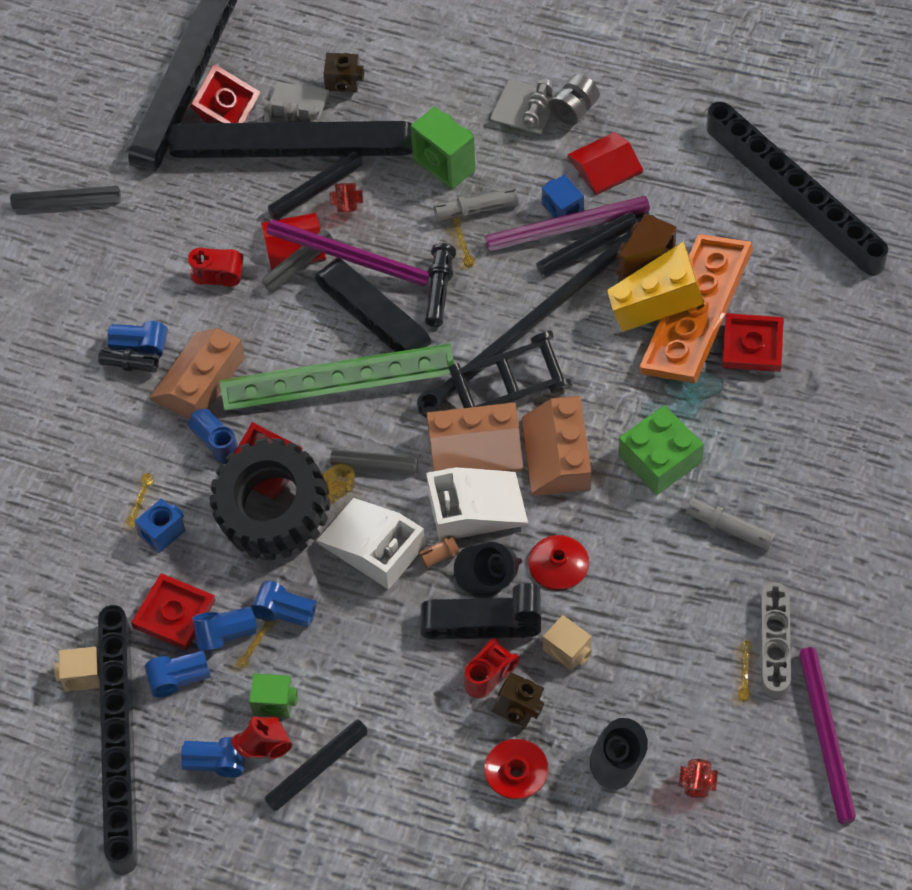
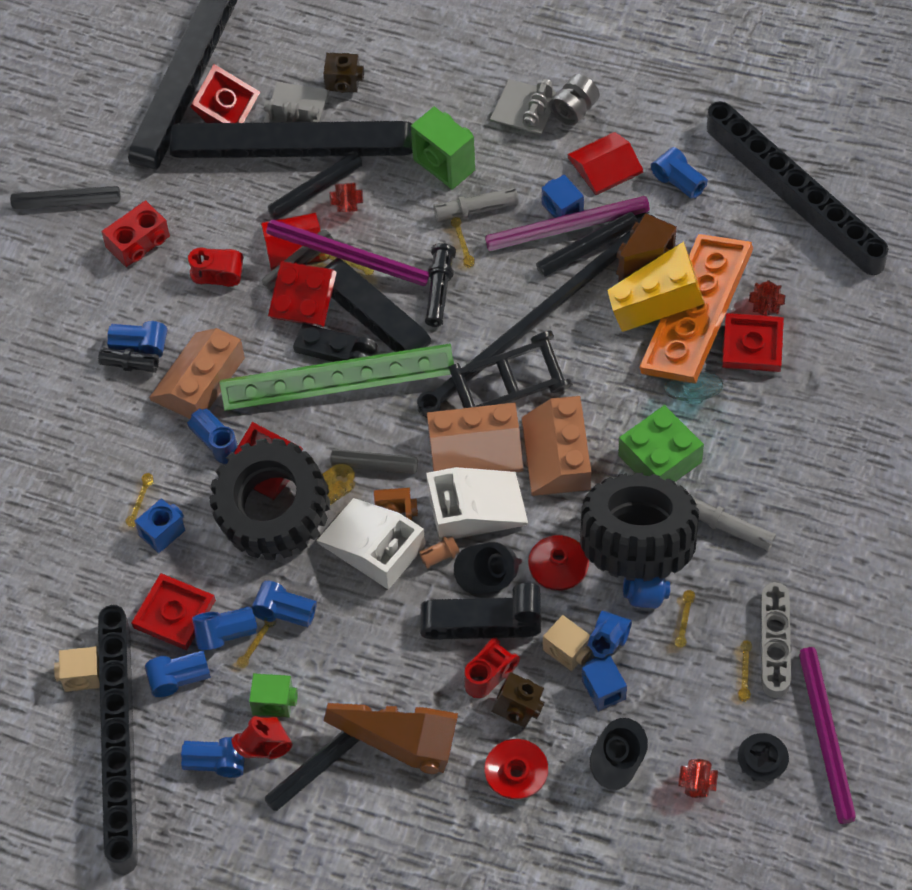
(136, 233): none -> red brick
(302, 294): none -> red plate
(331, 344): none -> black hinge
(367, 271): none -> clear yellow hinge
(397, 500): none -> dark orange bracket
(413, 738): none -> dark orange wedge
(604, 682): none -> blue brick
(609, 633): none -> blue piece
(639, 526): none -> black tyre
(646, 593): none -> blue head
(674, 168): none -> blue piece
(688, 597): none -> clear yellow hinge
(756, 745): none -> black gear
(767, 298): none -> clear red gear

